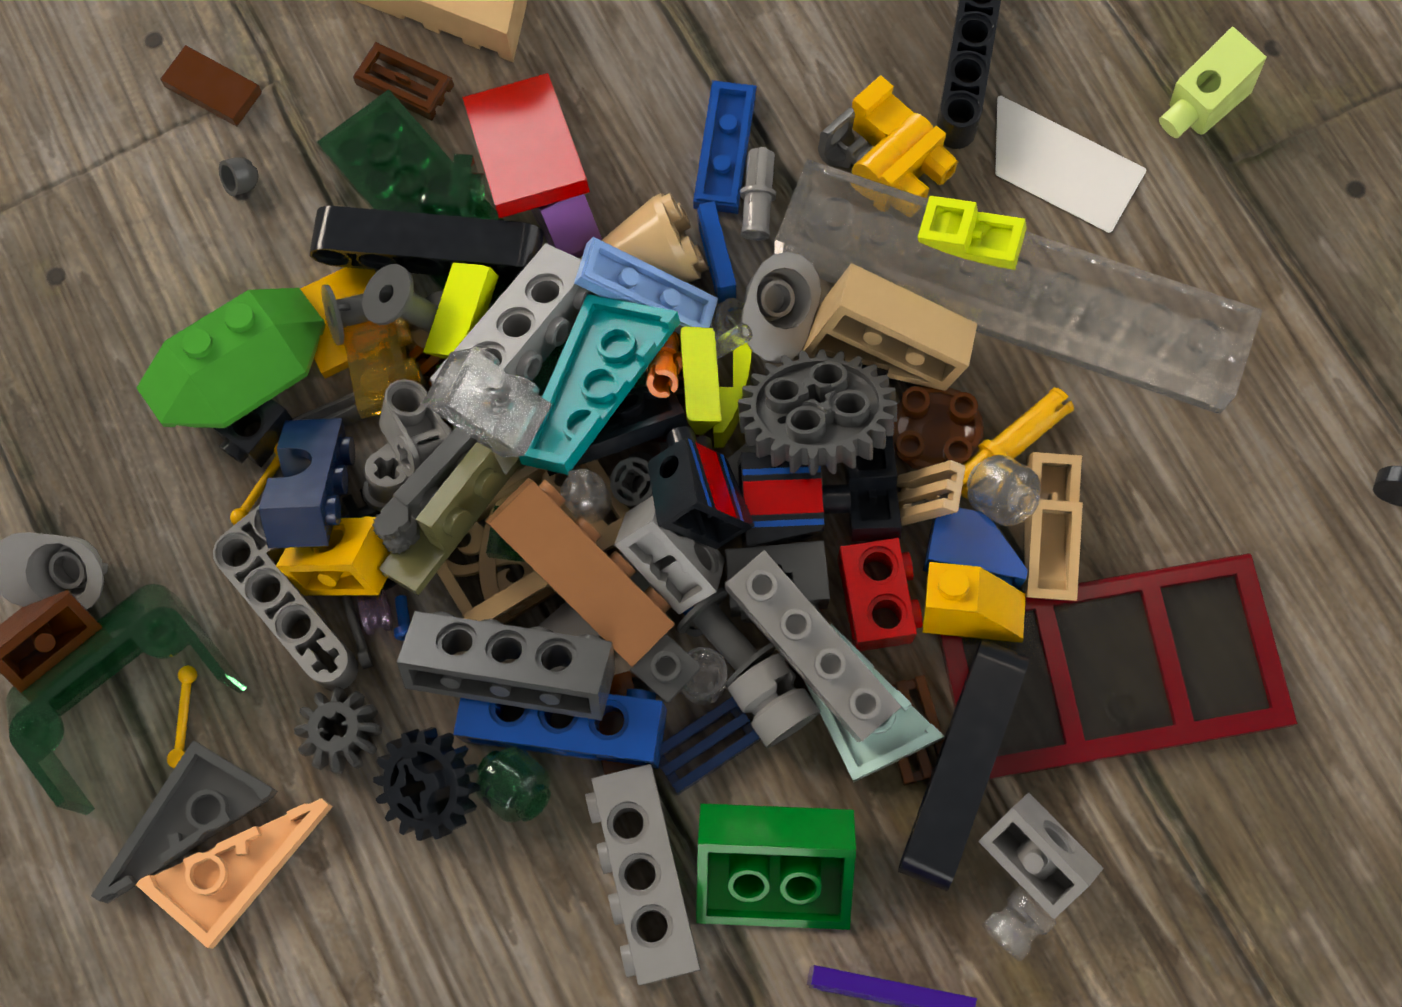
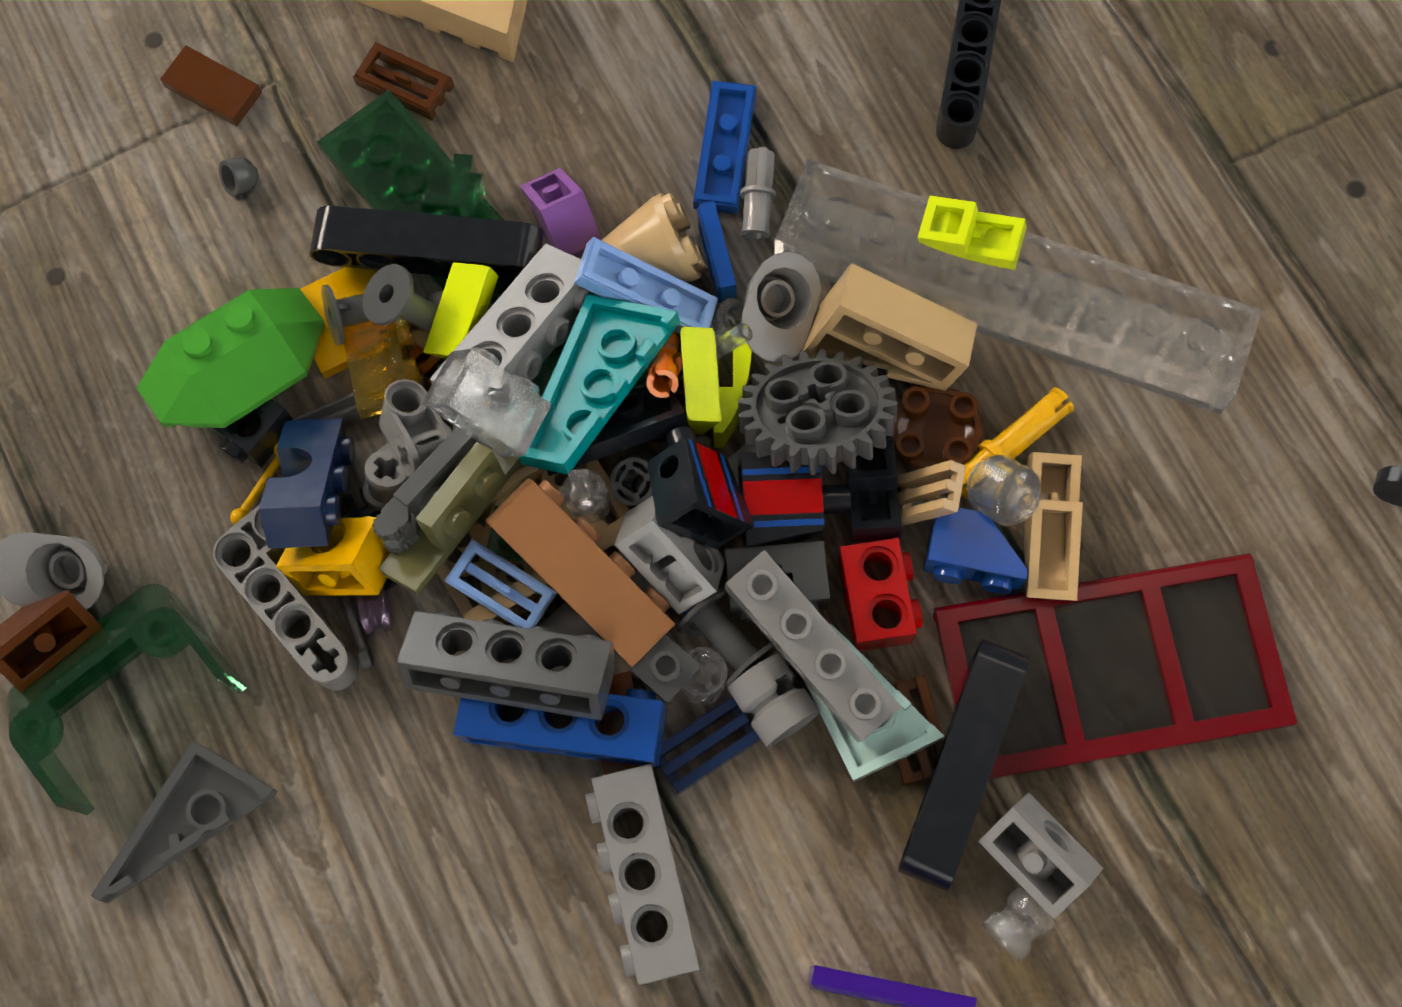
(186, 676): yellow hinge -> none
(218, 885): light nougat wing -> none
(333, 748): dark grey gear -> none
(402, 617): blue piece -> none
(426, 783): black gear -> none
(464, 564): none -> light blue tile
(513, 784): clear green head -> none
(525, 145): tile -> none
(775, 866): green slope -> none
(901, 142): yellow hips -> none
(972, 604): yellow slope -> none
(1063, 166): white sticker -> none
(1213, 85): yellowish green torso -> none

